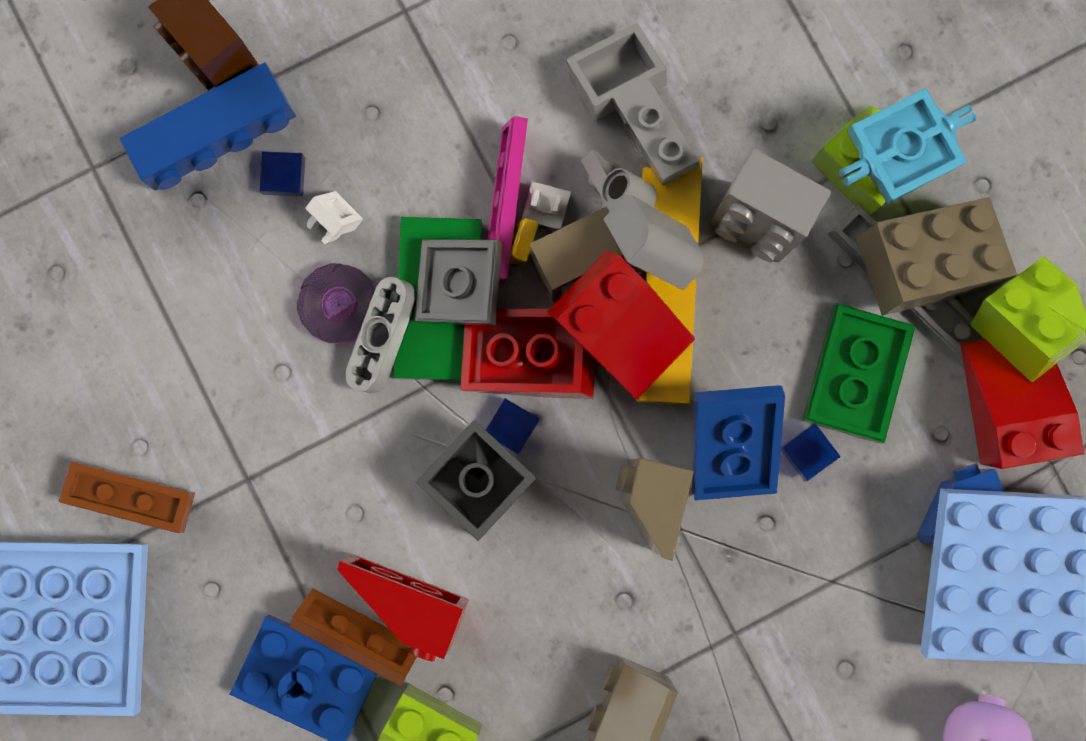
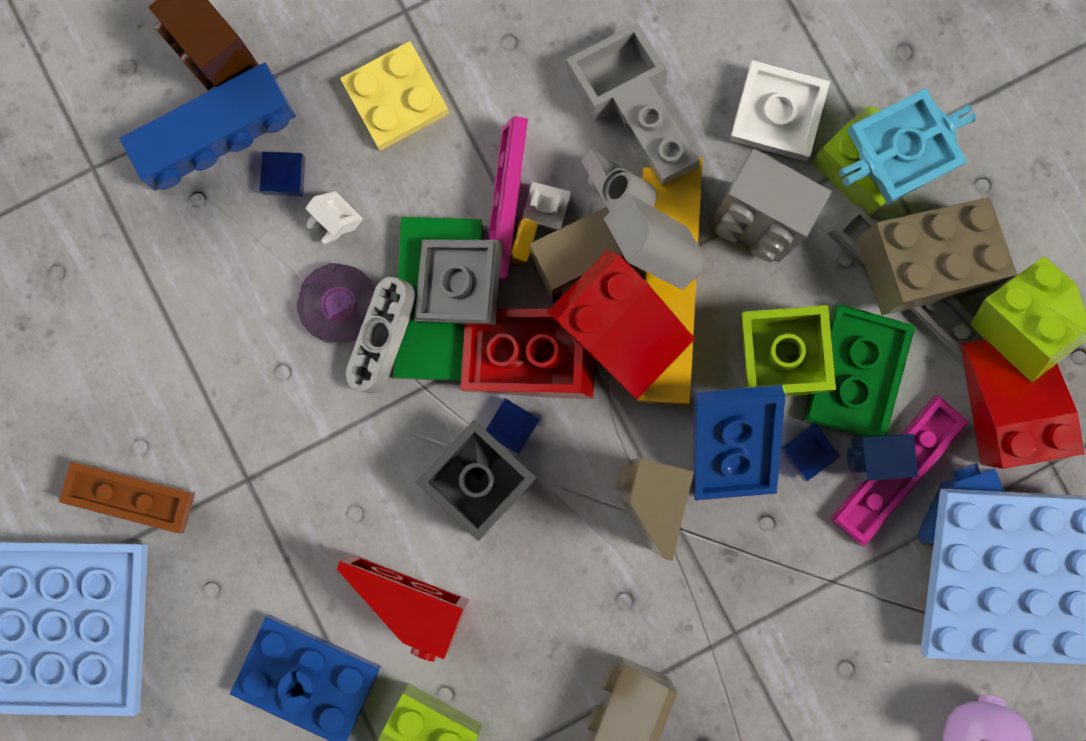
(353, 636): dark orange plate -> none
(395, 95): none -> light yellow plate
(779, 111): none -> white plate
(788, 349): none -> lime slope
(876, 500): none -> dark pink tile
(883, 457): none -> dark blue brick

